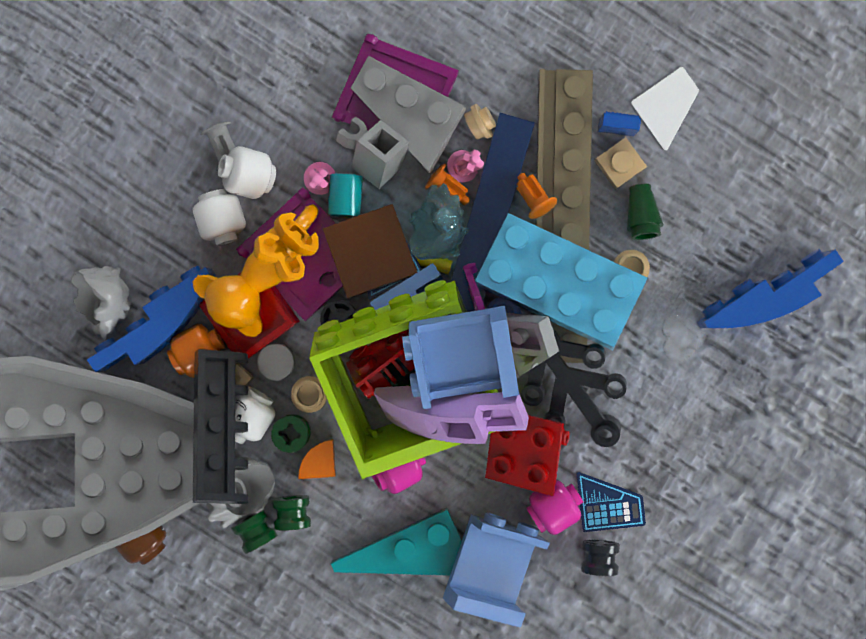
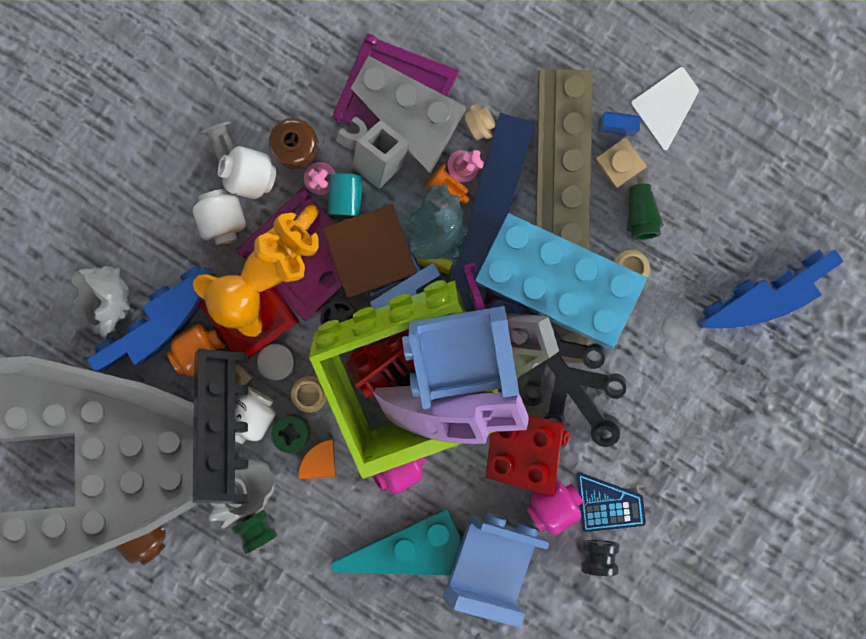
(285, 134): none -> reddish brown head
(291, 512): dark green wheel -> none
(534, 196): orange piece -> none

